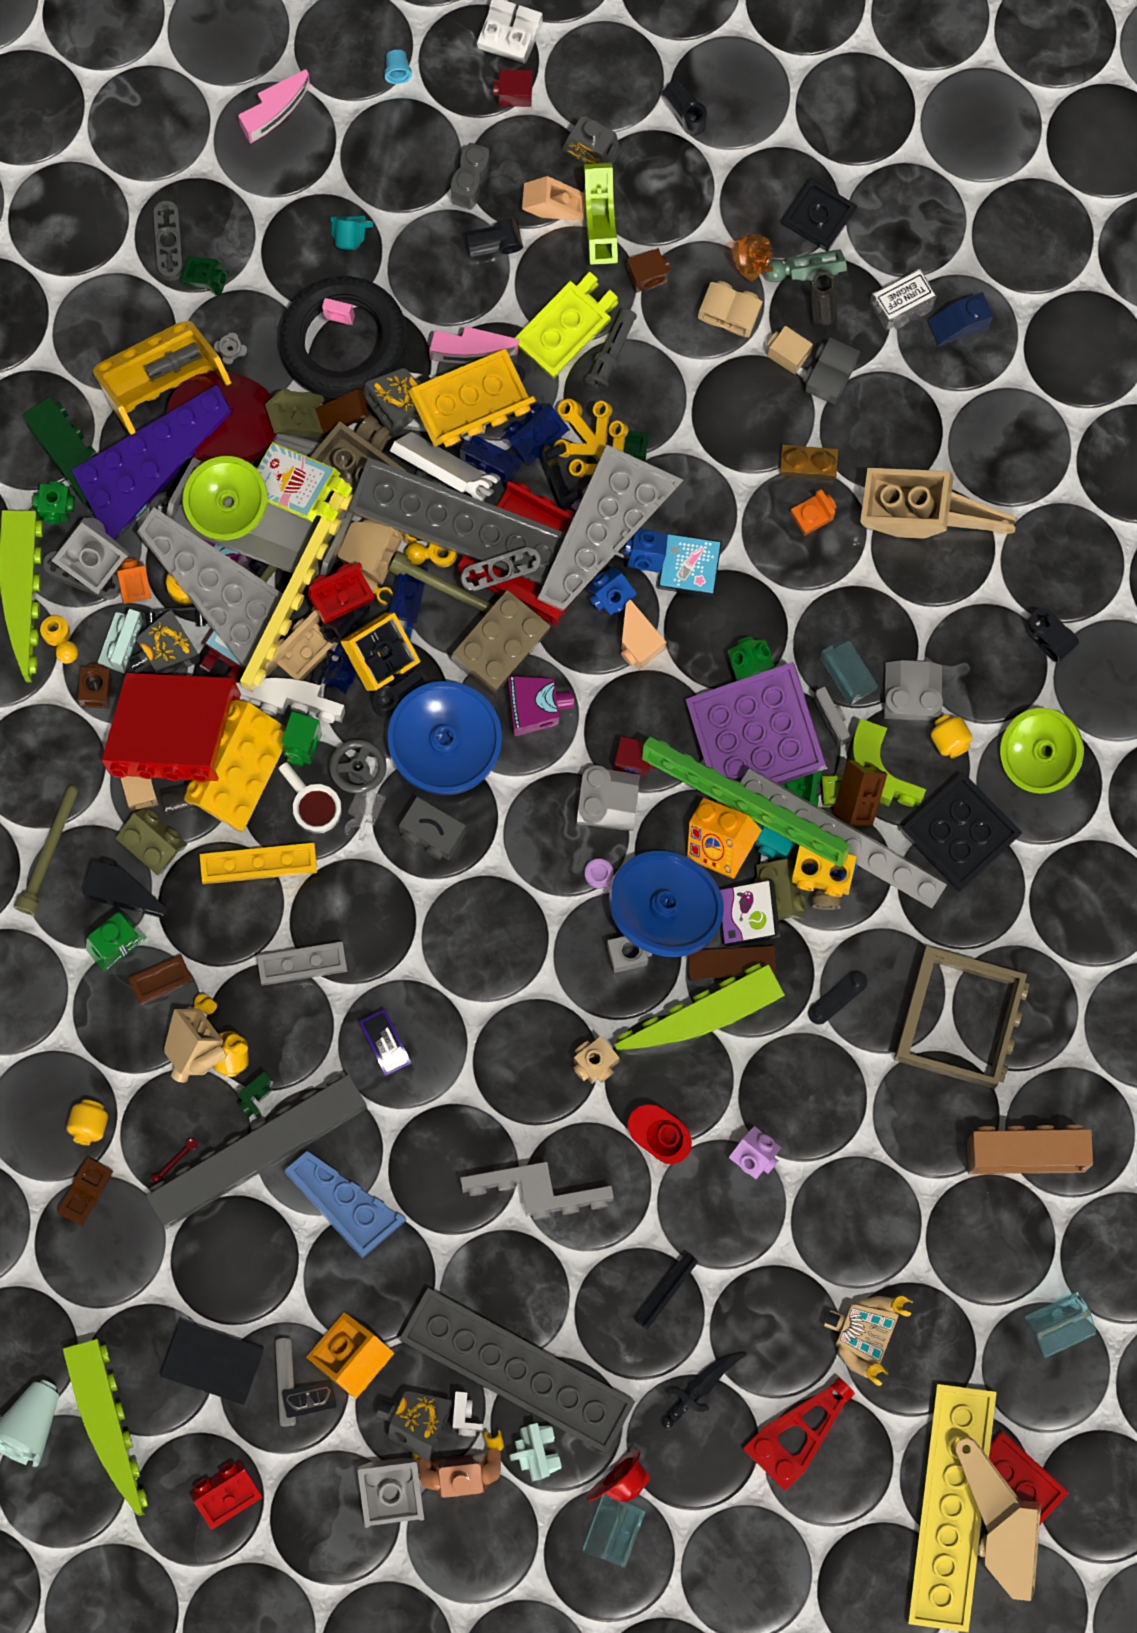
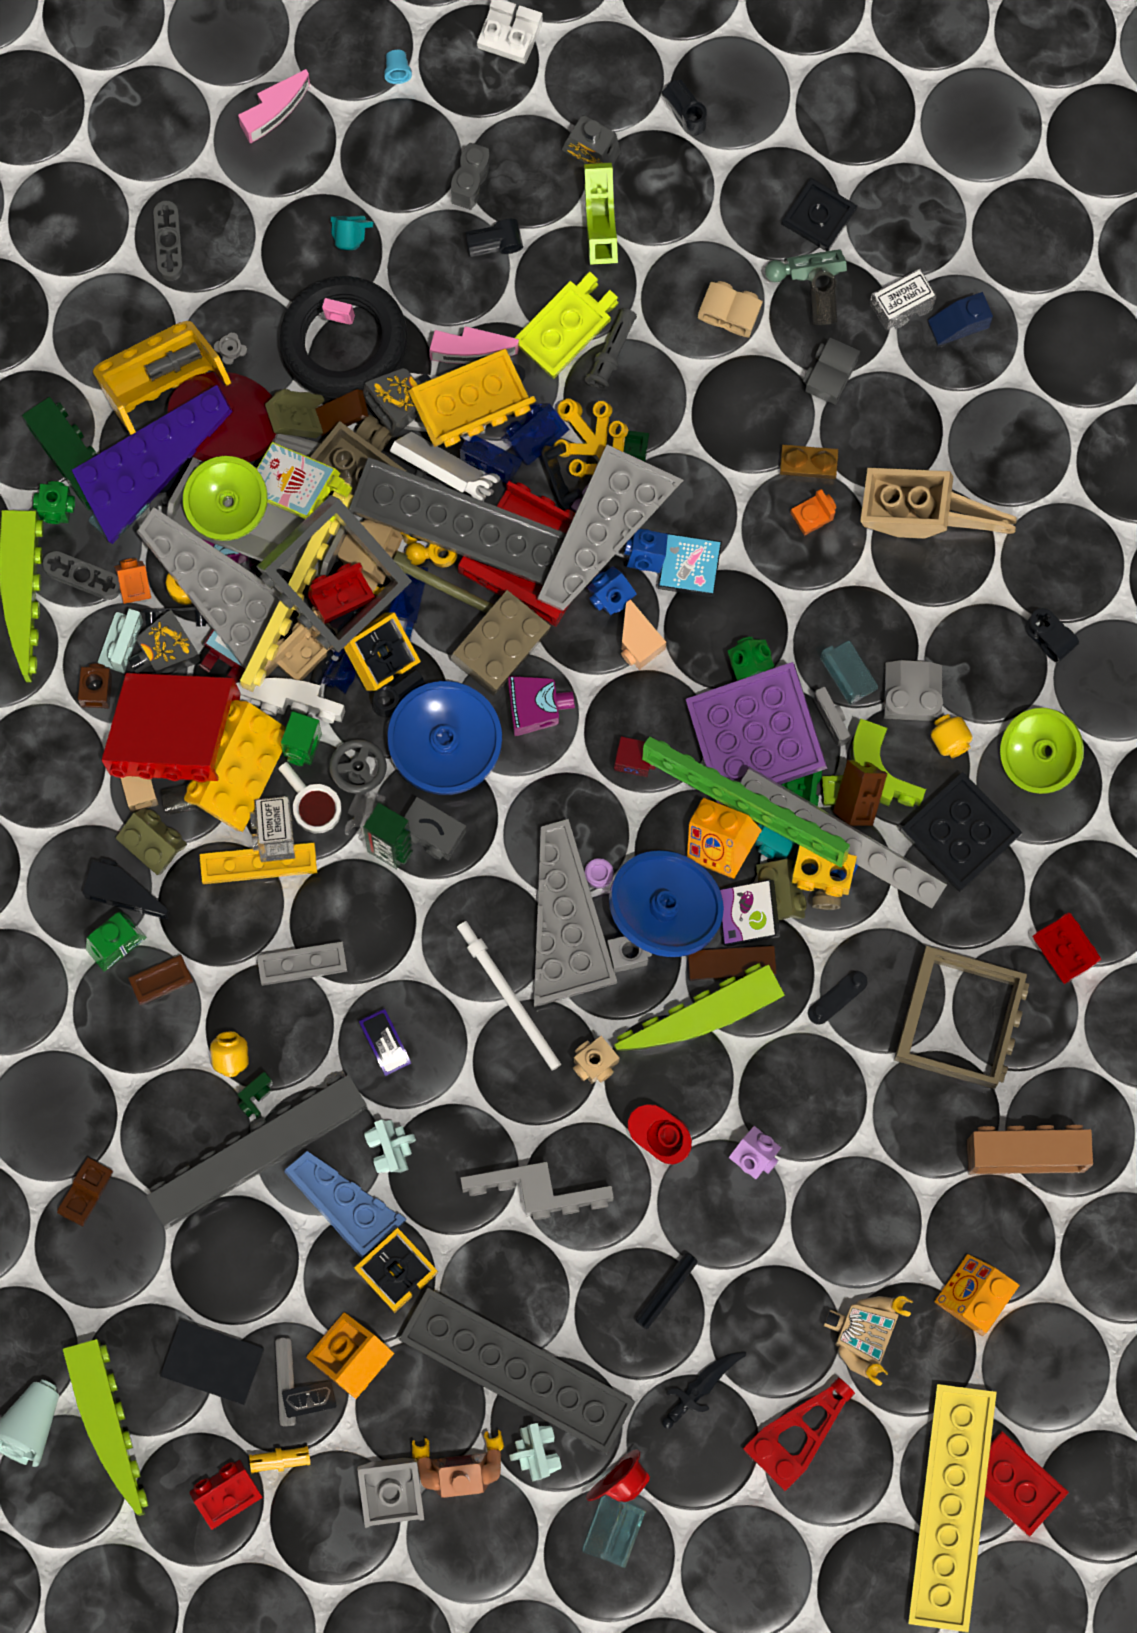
(28, 900): olive piece -> none
(66, 651): yellow plate -> none
(87, 1122): yellow head -> none
(90, 554): light grey slope -> none
(191, 1144): dark red hinge -> none
(194, 1043): tan torso -> none
(205, 274): dark green bracket -> none
(274, 829): none -> brick
(279, 1459): none -> yellow pin
(332, 507): none -> dark grey window
(388, 836): none -> dark green brick
(388, 1261): none -> piece
(394, 1144): none -> light aqua hips
(416, 1422): dark grey torso -> none
(463, 1410): white bracket -> none
(478, 949): none -> white bar
(514, 88): dark red brick -> none
(518, 555): dark grey beam -> none
(553, 200): light nougat slope -> none
(569, 936): none -> light grey wing
(608, 798): light grey slope -> none
(648, 270): reddish brown brick -> none
(751, 255): clear orange piece -> none
(789, 349): tan brick -> none
(976, 1294): none -> light orange slope
(1011, 1523): tan slope -> none
(1061, 1324): clear light blue panel -> none
(1067, 948): none -> red bracket

